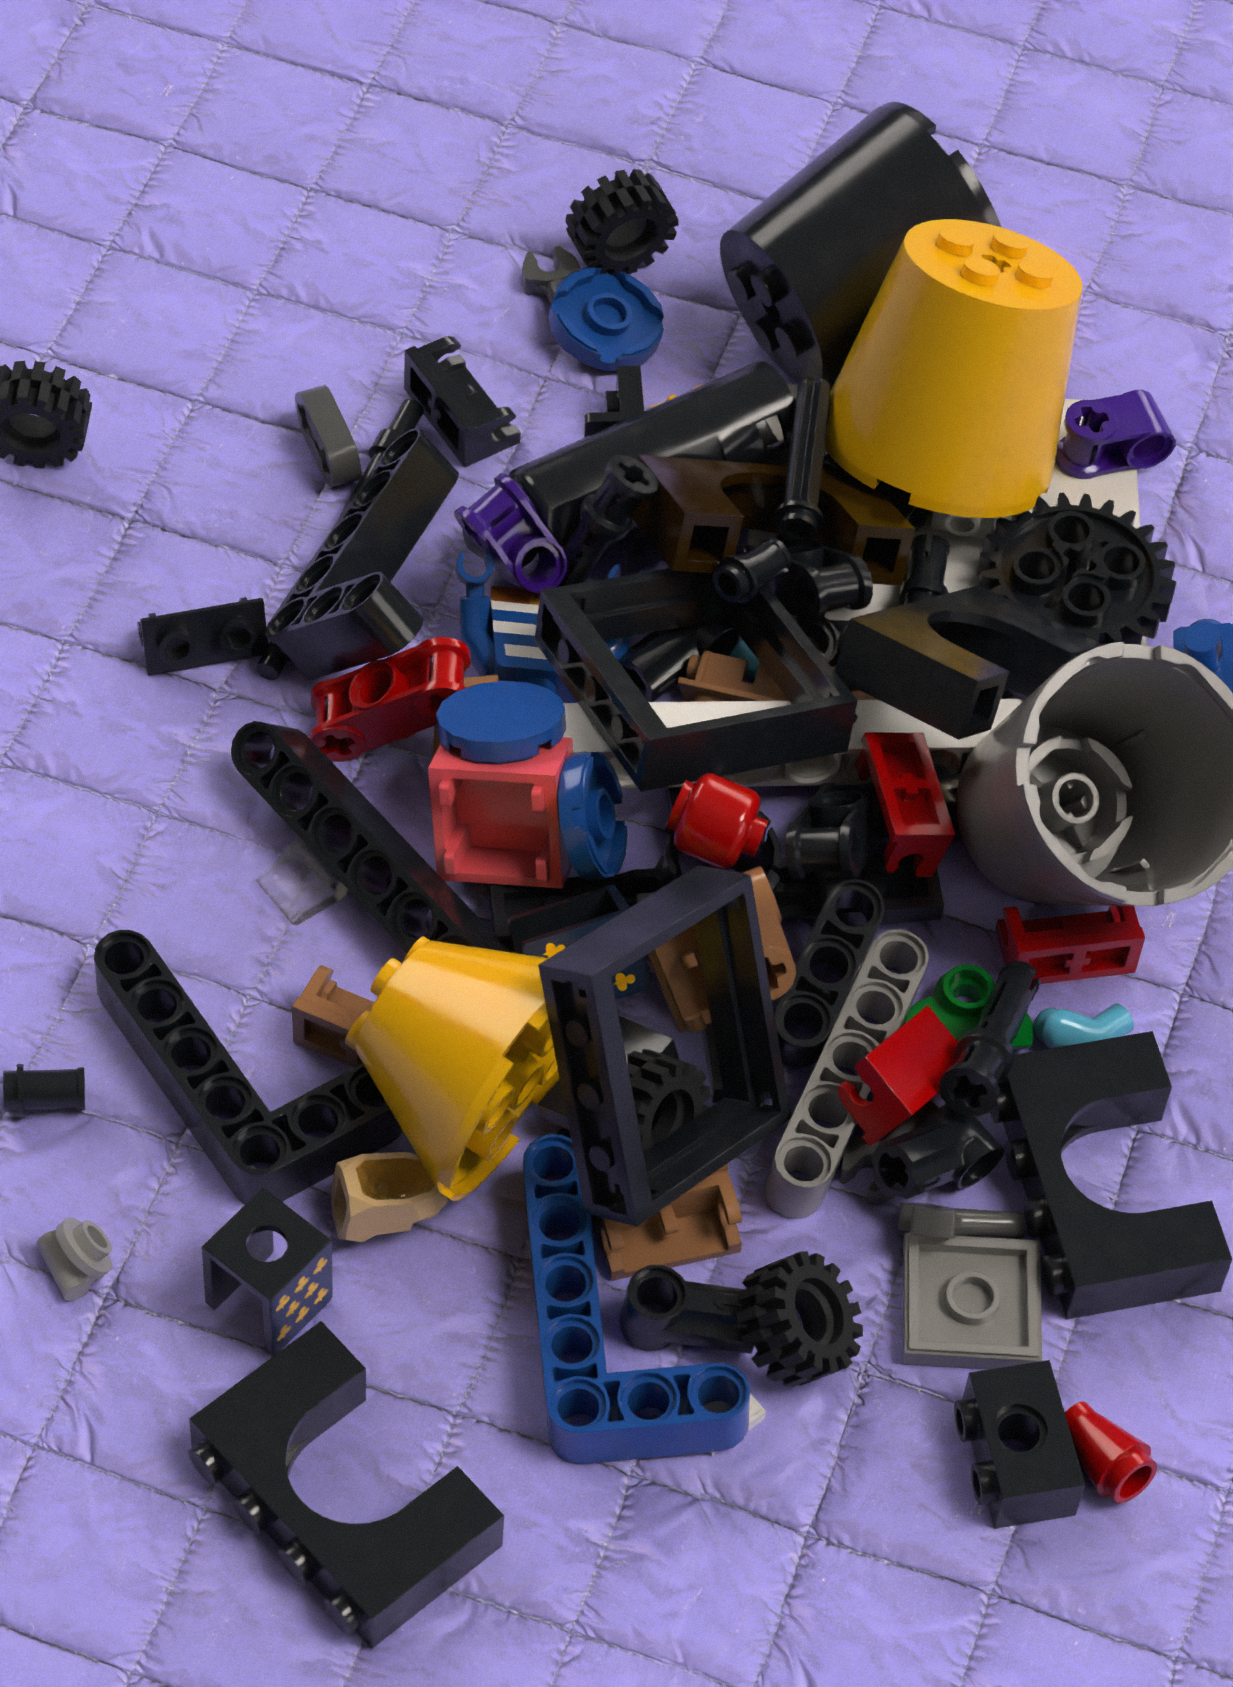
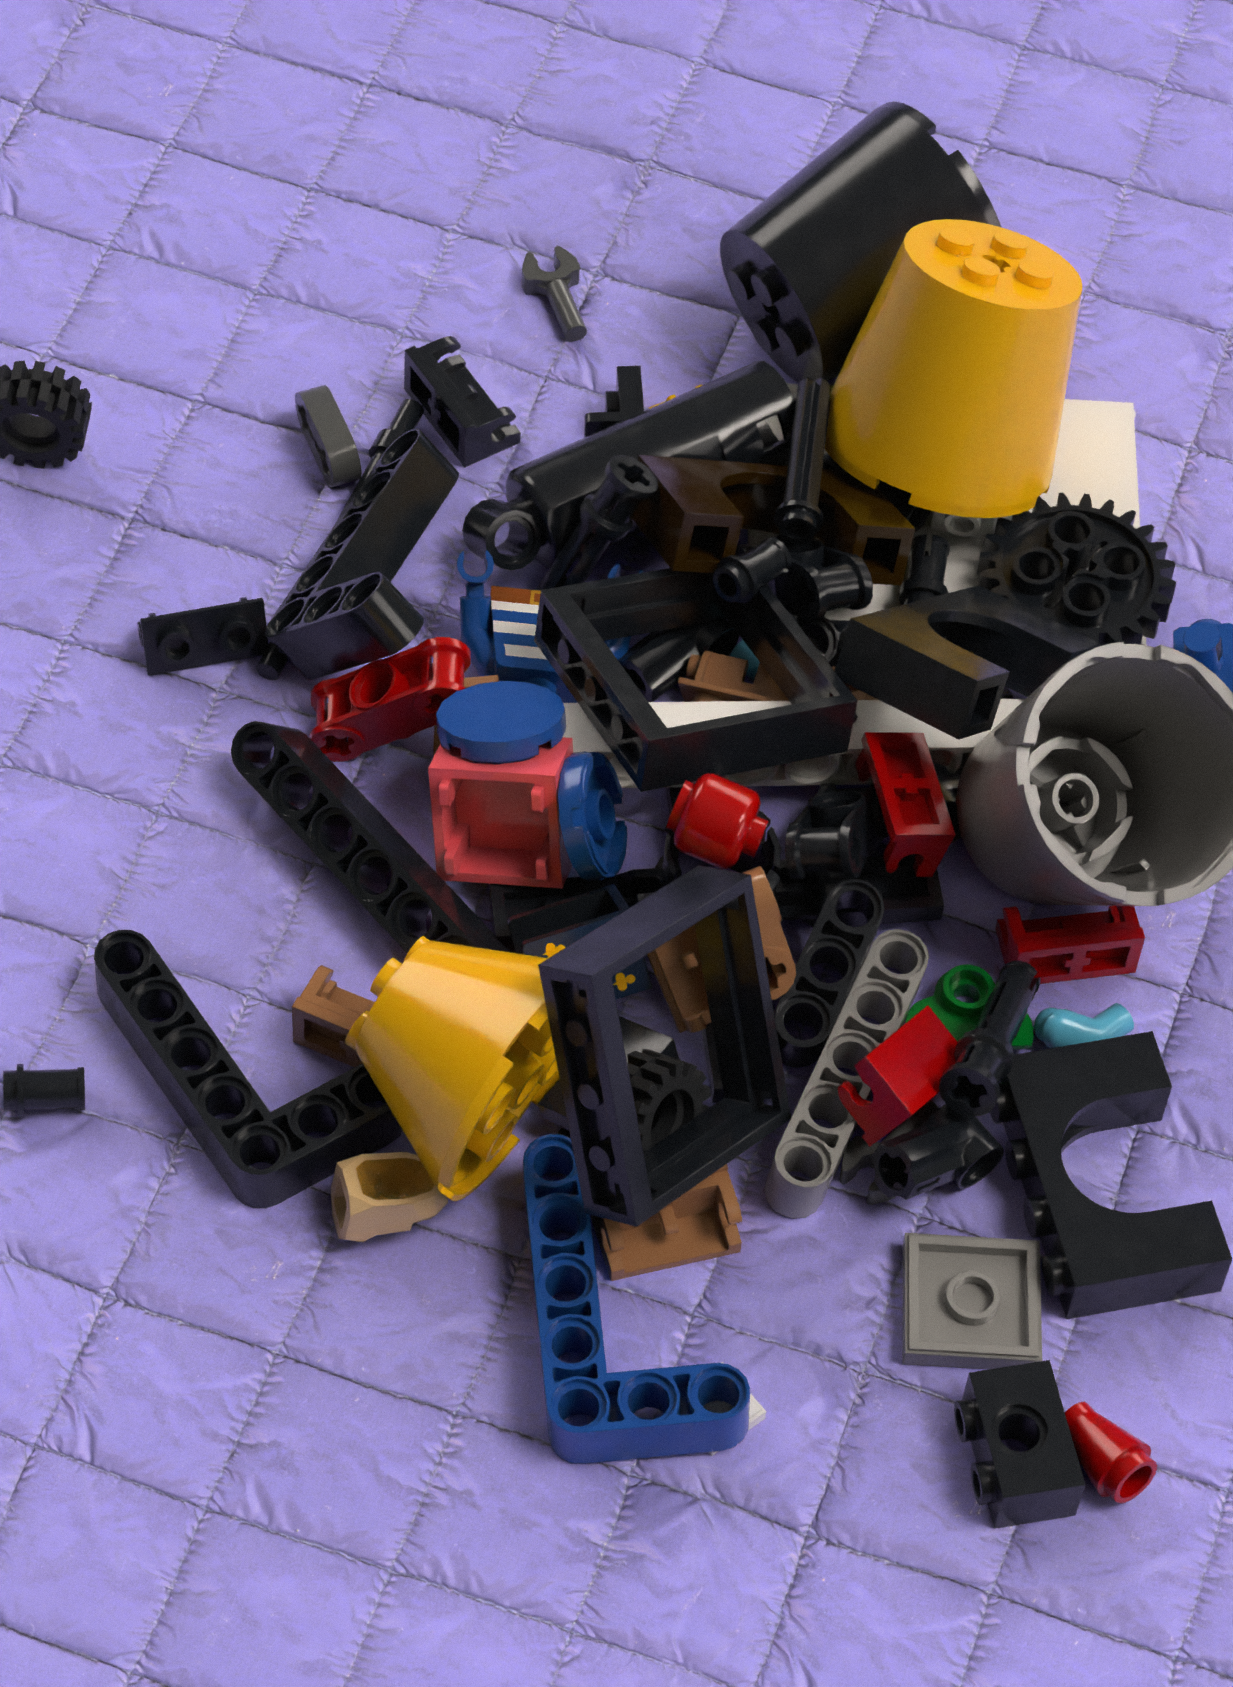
(76, 1256): light grey plate -> none
(290, 1287): black piece -> none
(300, 883): clear slope -> none
(366, 1571): black arch -> none
(507, 528): dark purple piece -> none
(606, 319): blue tile -> none
(622, 222): black tyre -> none
(694, 1316): black piece -> none
(774, 1328): black tyre -> none
(945, 1222): dark grey bar -> none
(1120, 432): dark purple piece -> none

